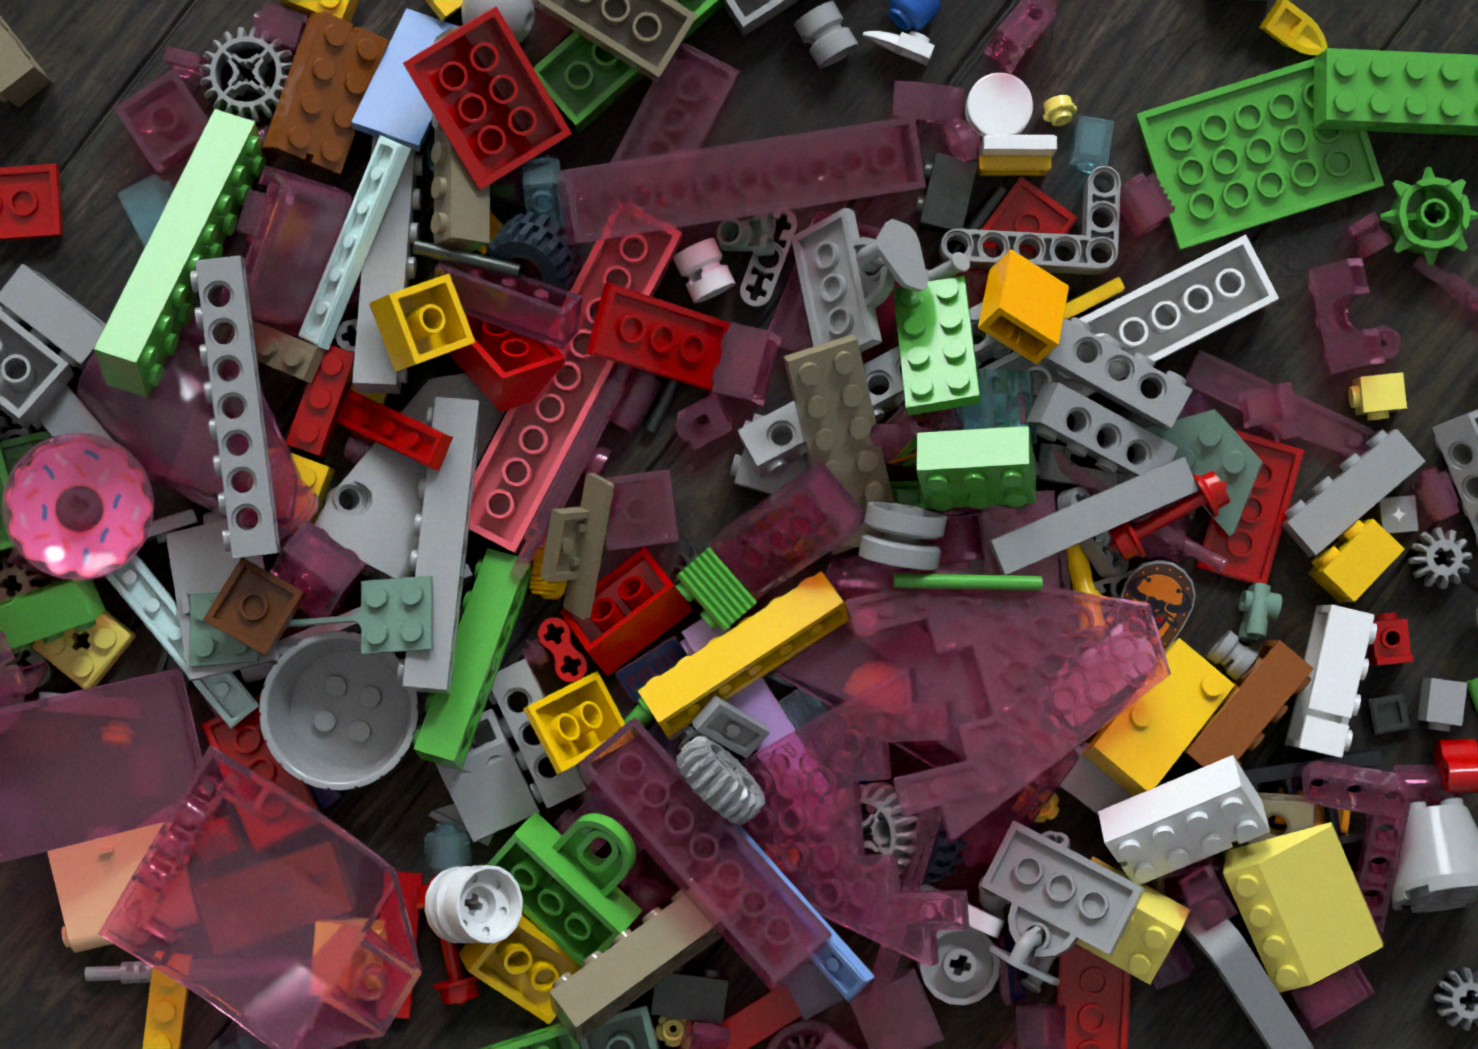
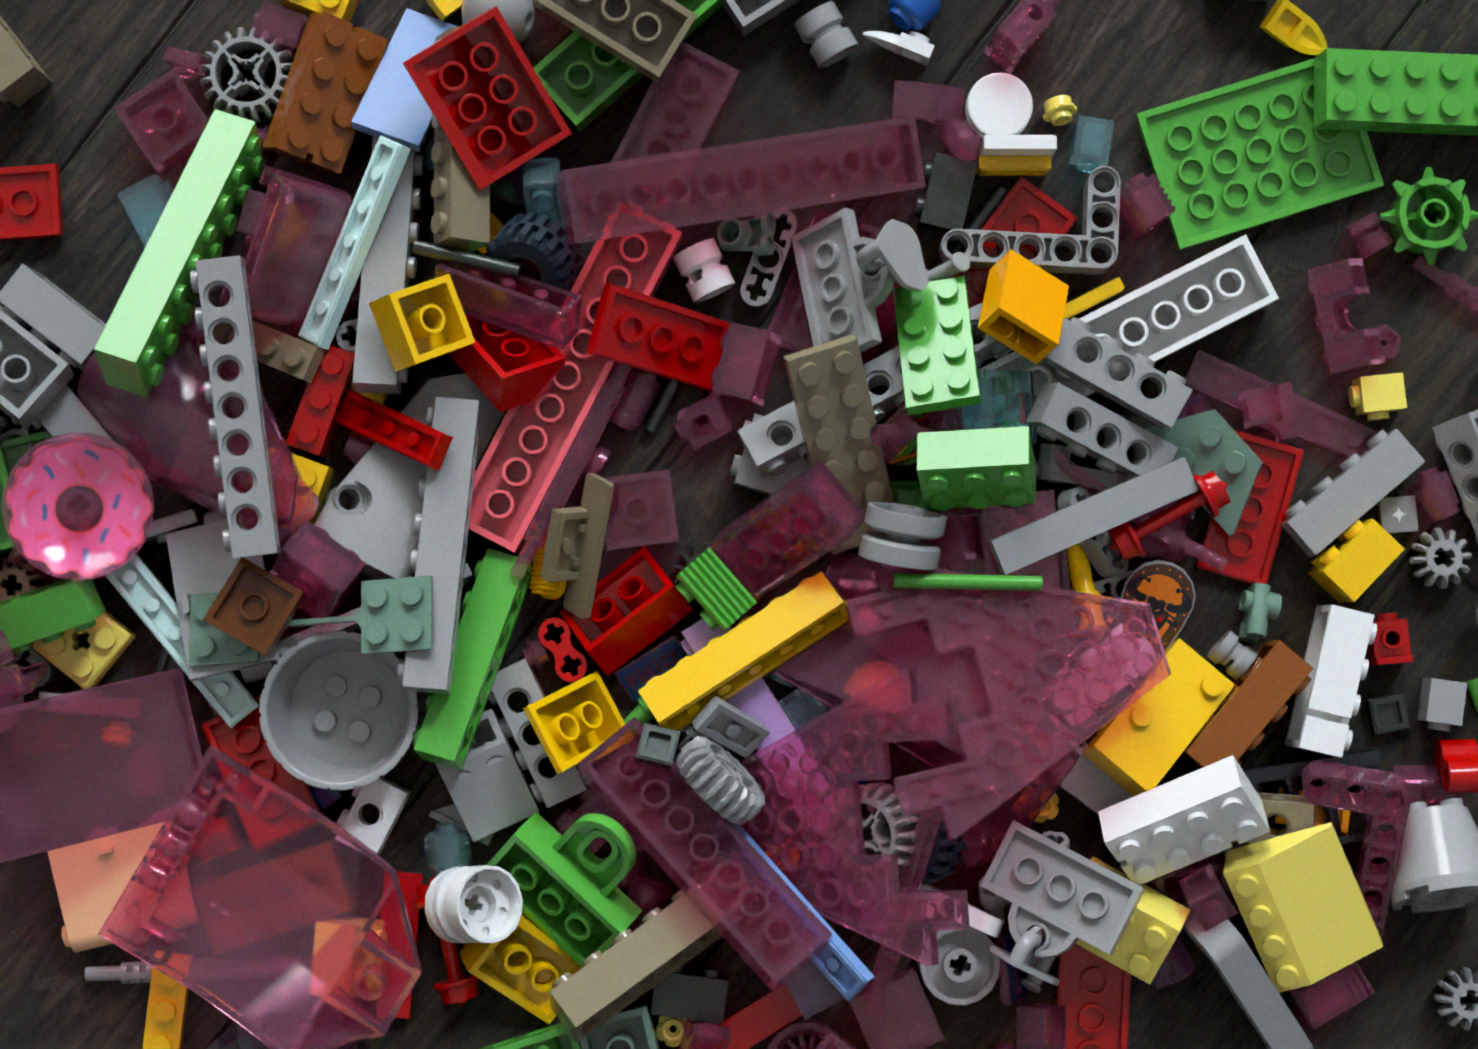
(390, 801): none -> white brick
(657, 746): none -> pearl dark grey tile

